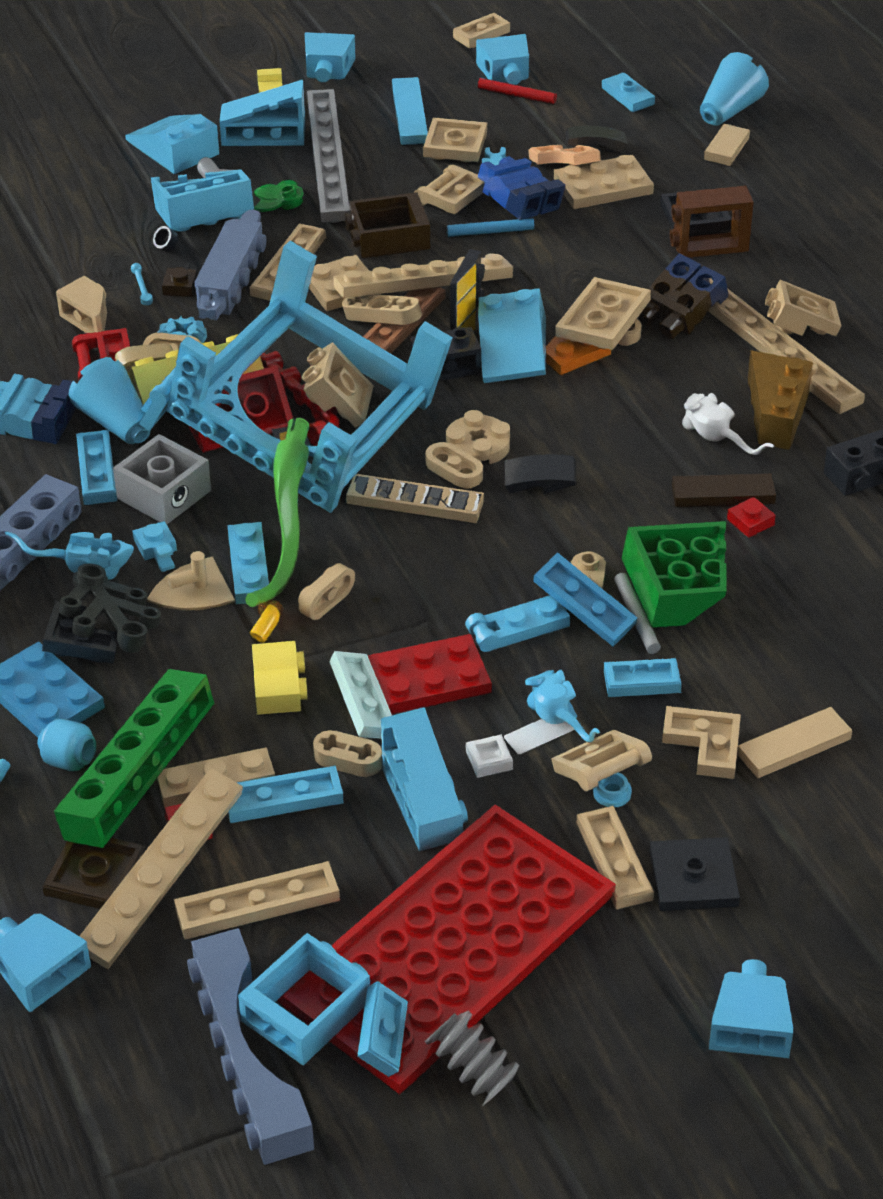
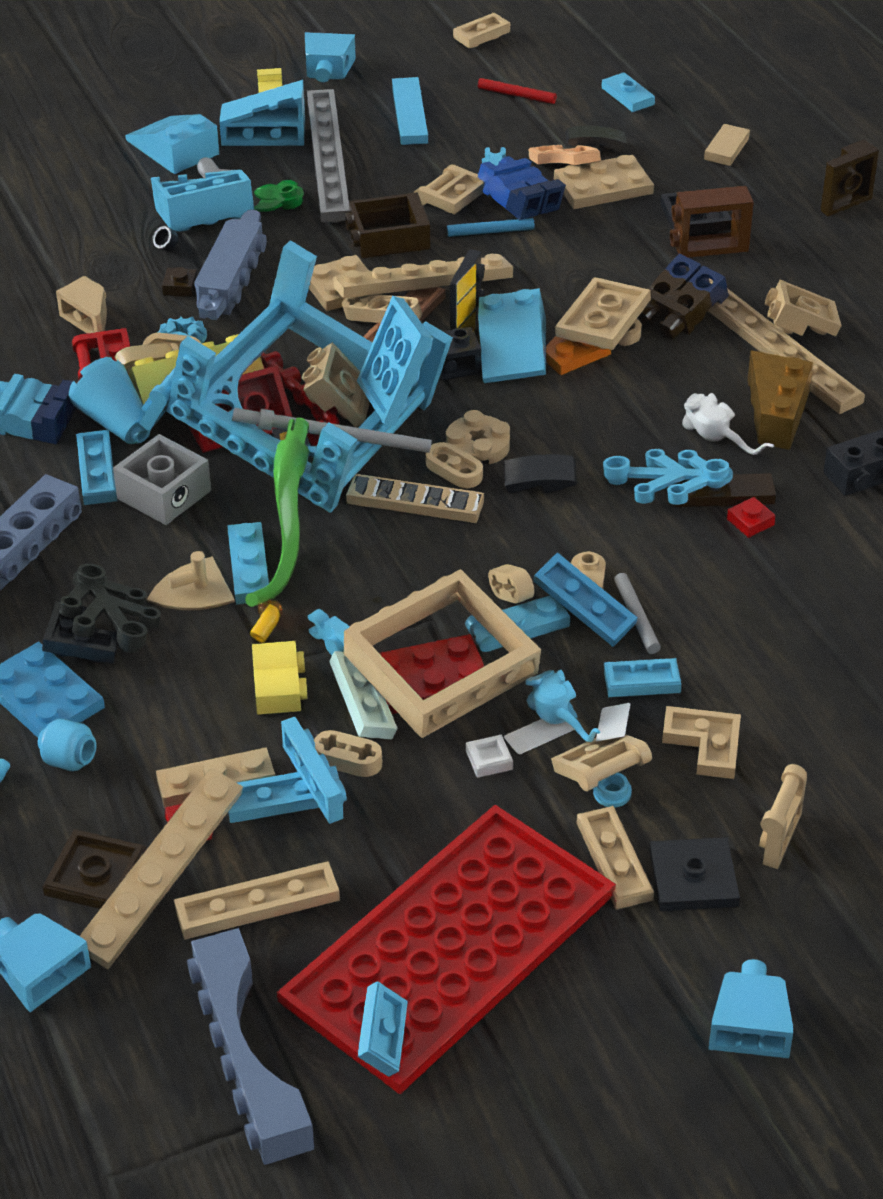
(86, 550): medium azure animal -> none
(134, 758): green brick -> none
(146, 298): medium azure hinge -> none
(156, 542): medium azure plate -> none
(267, 419): none -> light grey bar
(281, 1027): medium azure window -> none
(304, 236): tan tile -> none
(313, 769): none -> medium azure plate
(326, 591): tan plate -> none
(329, 630): none -> medium azure plate
(394, 360): none -> medium azure plate
(421, 779): medium azure wedge -> none
(455, 140): tan plate -> none
(464, 695): none -> tan window
(473, 1055): light grey piece -> none
(504, 58): medium azure torso -> none
(511, 583): none -> tan beam
(613, 722): none -> white sticker
(667, 472): none -> medium azure plant
(676, 569): green wedge -> none
(733, 88): medium azure cone -> none
(784, 815): none -> tan plate
(794, 742): tan tile -> none
(849, 178): none -> dark brown plate

